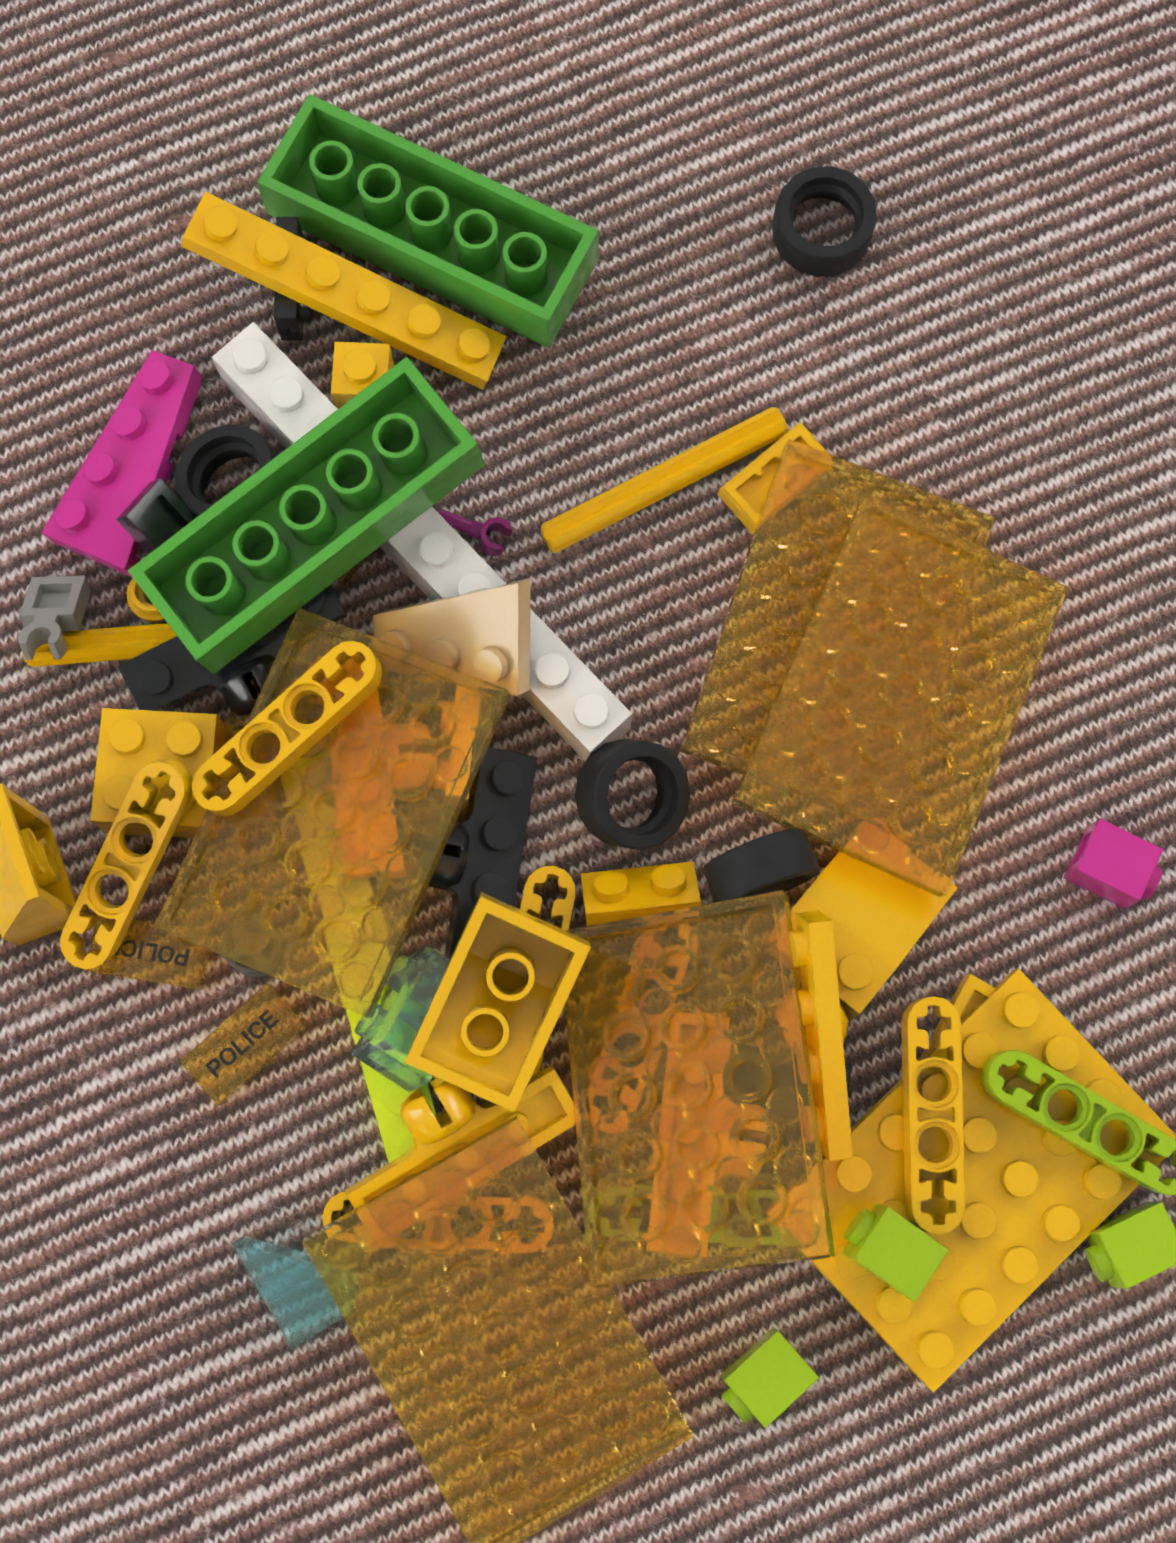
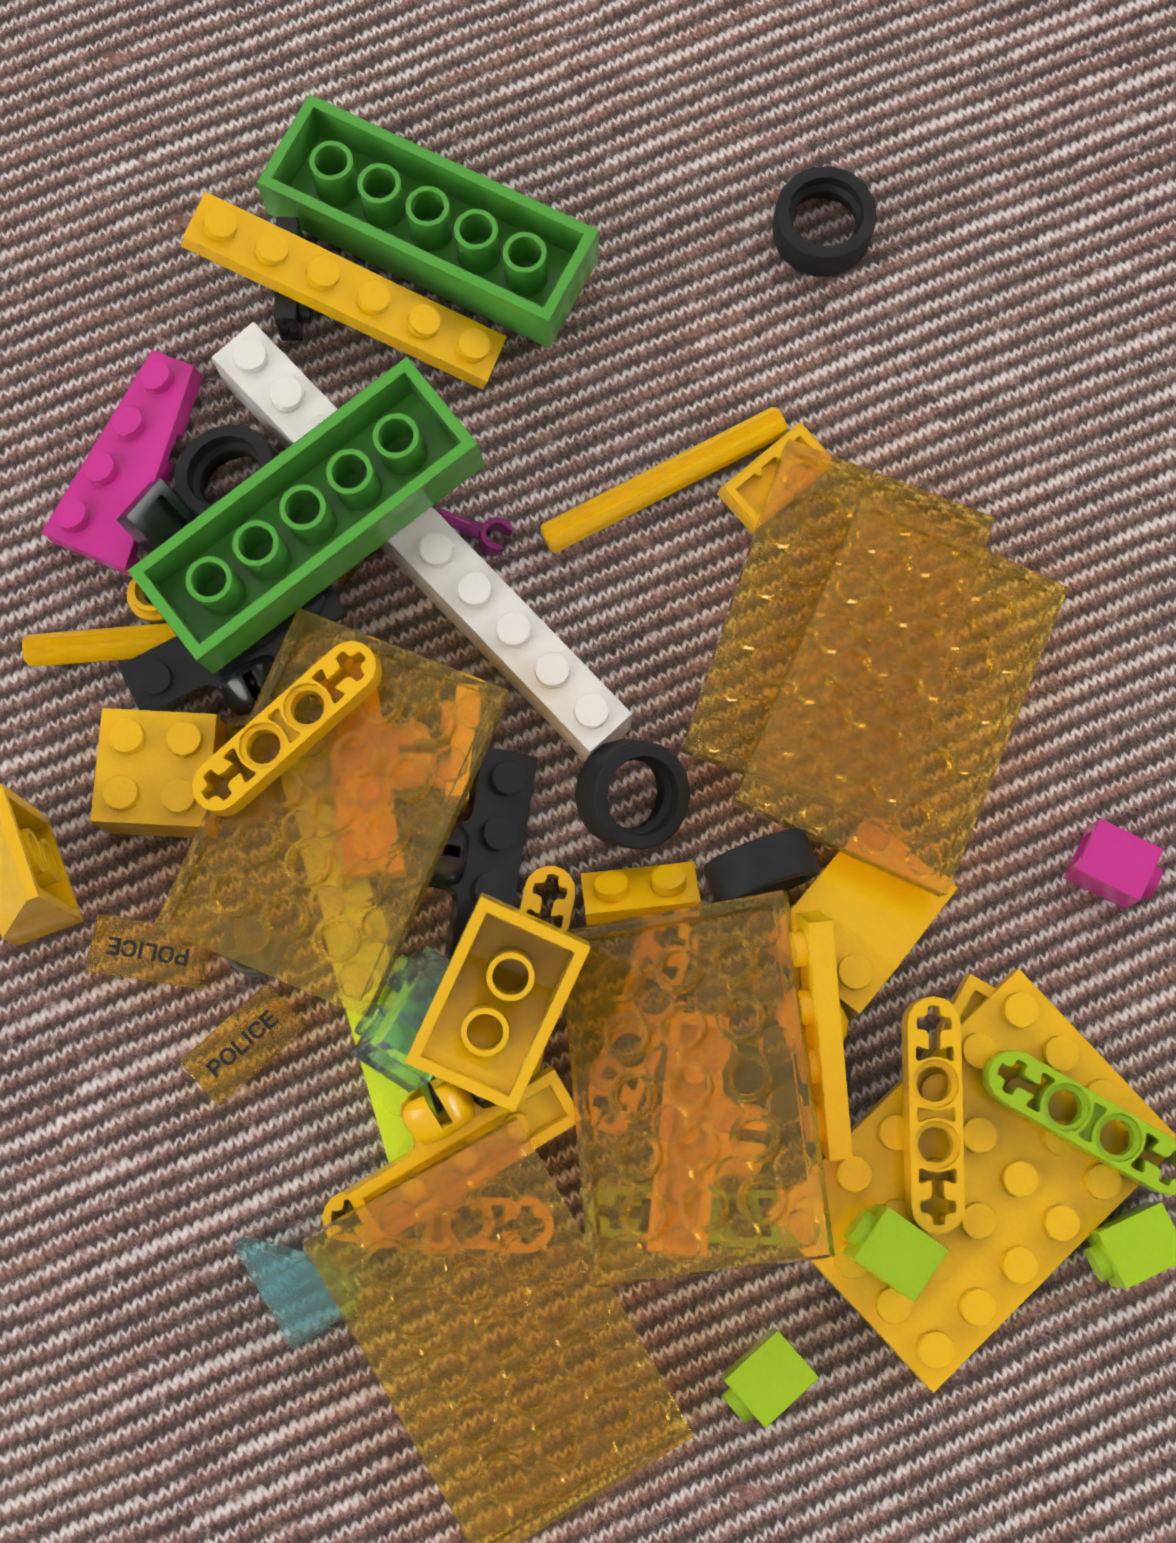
(49, 609): light grey plate -> none
(119, 860): yellow beam -> none
(357, 367): yellow brick -> none
(471, 632): tan wing -> none

